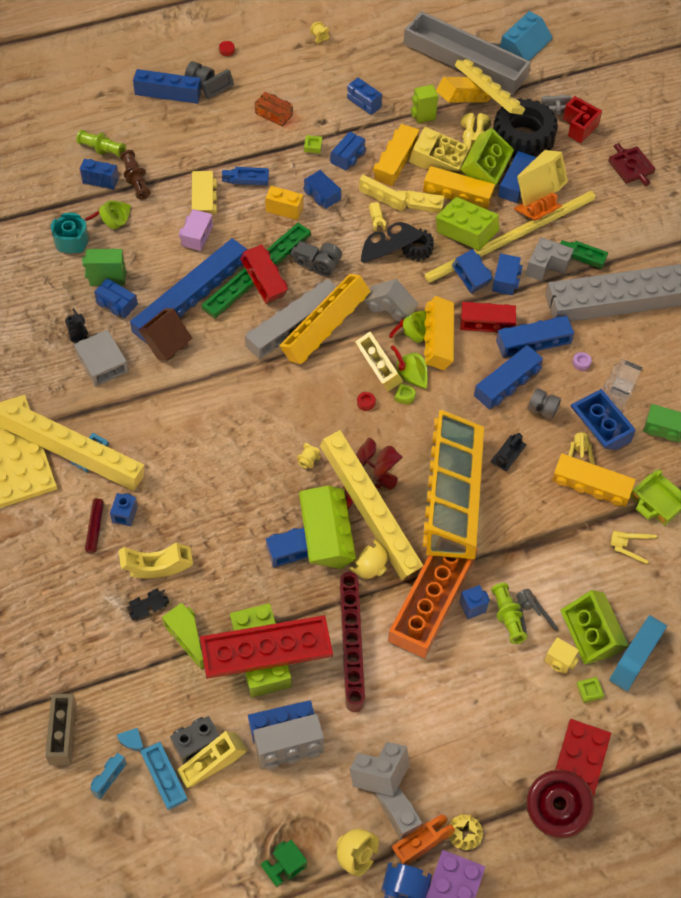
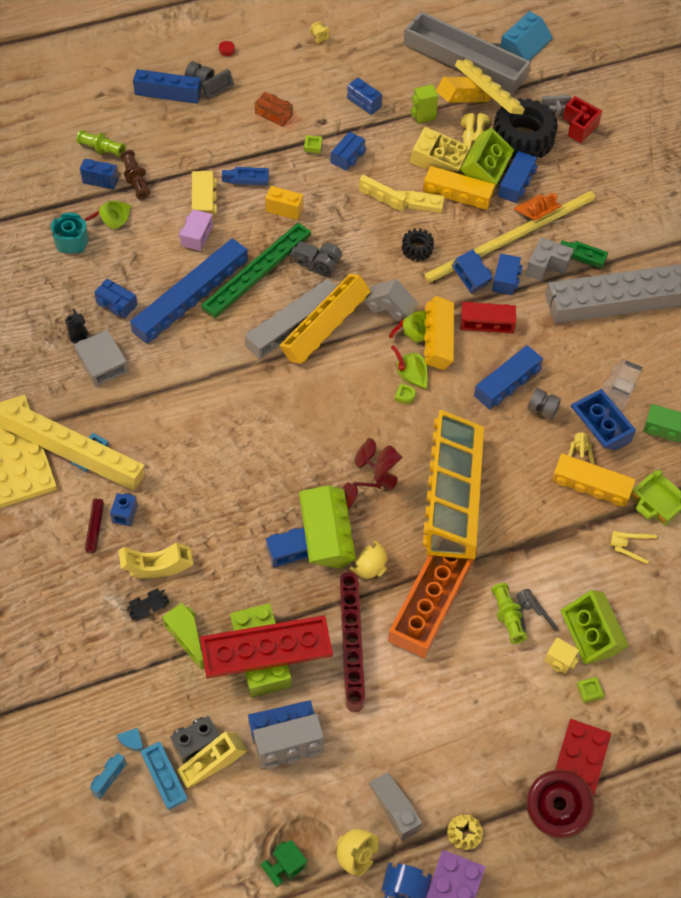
(61, 729): dark tan brick -> none
(104, 265): bright green brick -> none
(165, 334): reddish brown brick -> none
(264, 273): red brick -> none
(308, 456): light yellow brick -> none
(322, 189): blue brick -> none
(366, 401): red tile -> none
(371, 505): light yellow brick -> none
(377, 216): light yellow bar -> none
(379, 361): light yellow brick -> none
(381, 248): black piece -> none
(381, 773): light grey brick -> none
(396, 154): yellow brick -> none
(422, 840): orange hinge -> none
(467, 223): lime brick -> none
(474, 601): blue brick -> none
(509, 452): black hinge -> none
(536, 335): blue brick -> none
(542, 176): light yellow slope -> none
(581, 361): lavender tile -> none
(631, 164): dark red plate -> none
(638, 653): dark azure beam -> none

